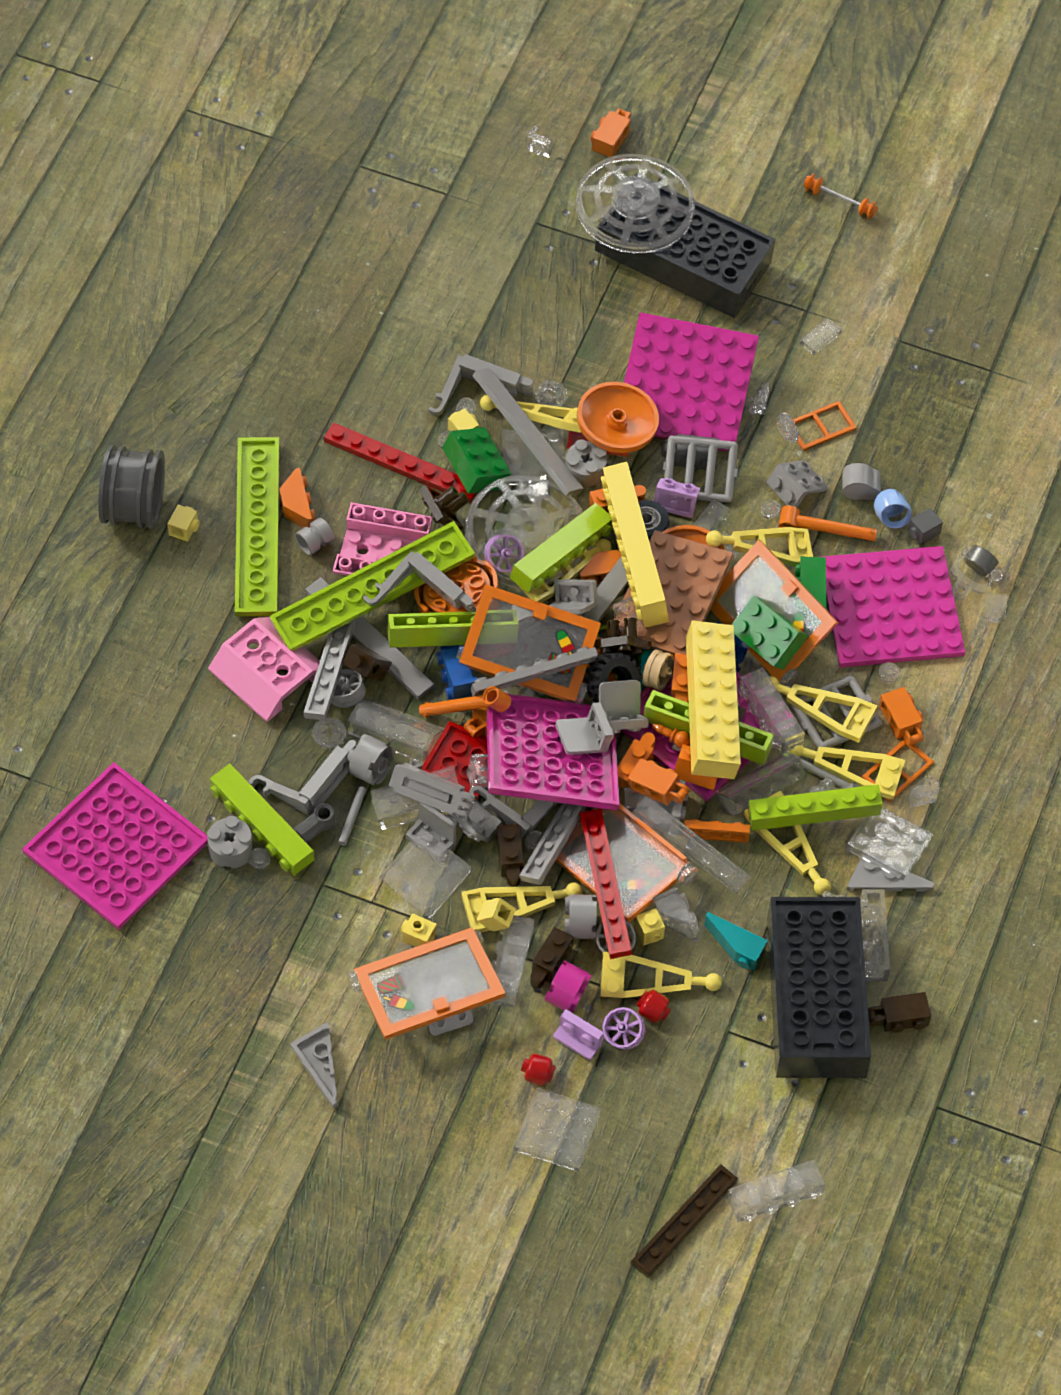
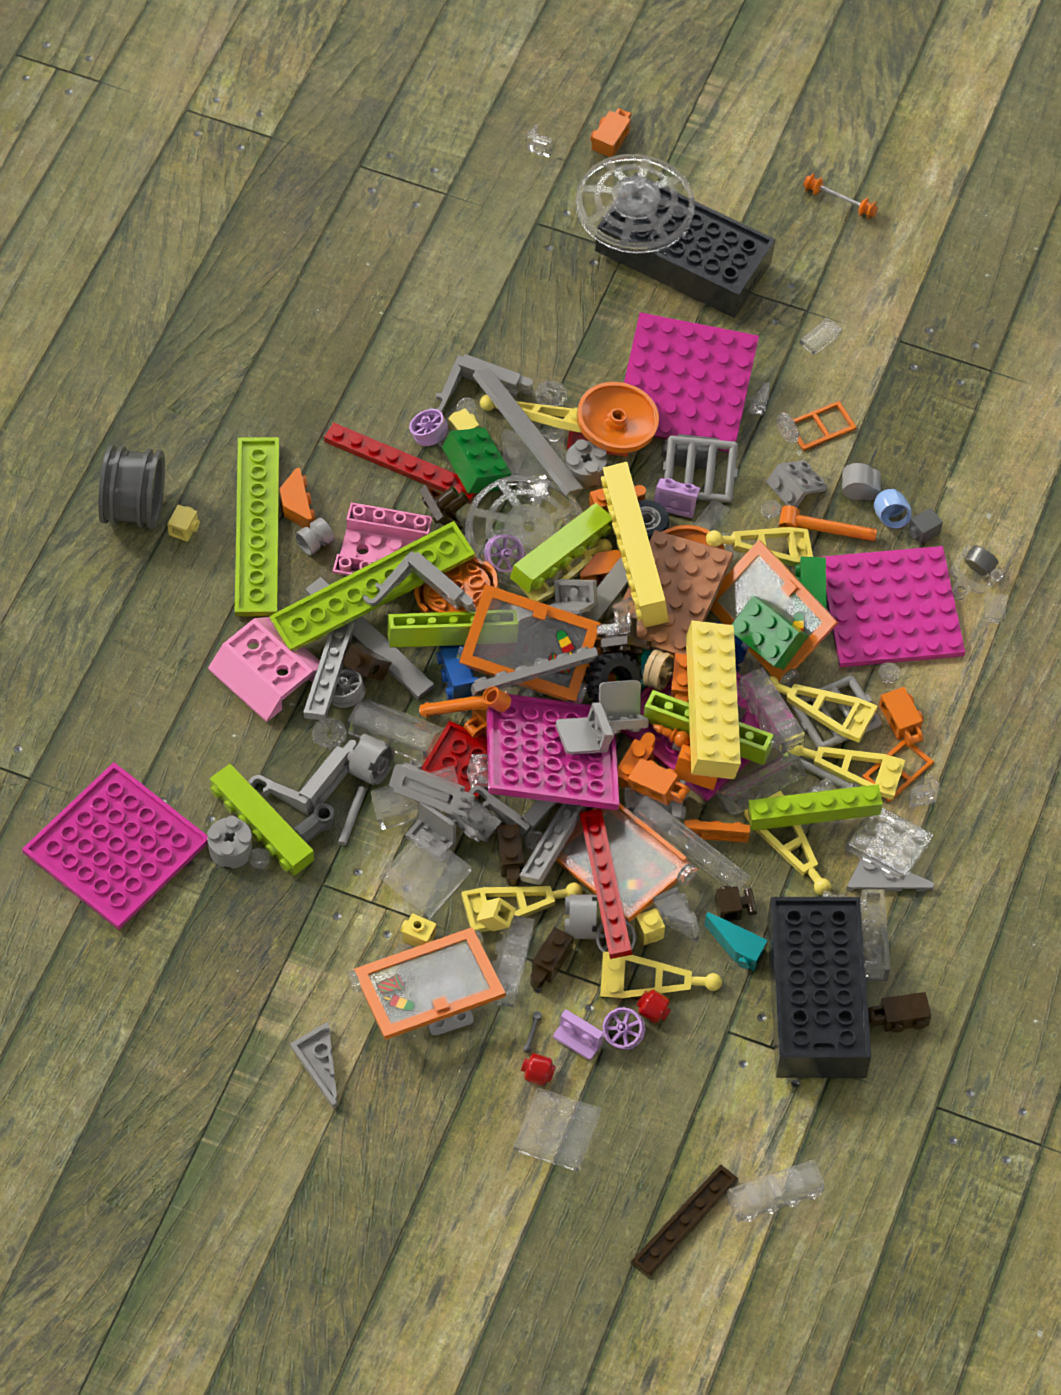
(427, 429): none -> lavender wheel
(536, 1016): none -> dark grey hinge
(567, 987): dark pink brick -> none
(621, 625): none -> clear bracket
(730, 904): none -> dark brown brick

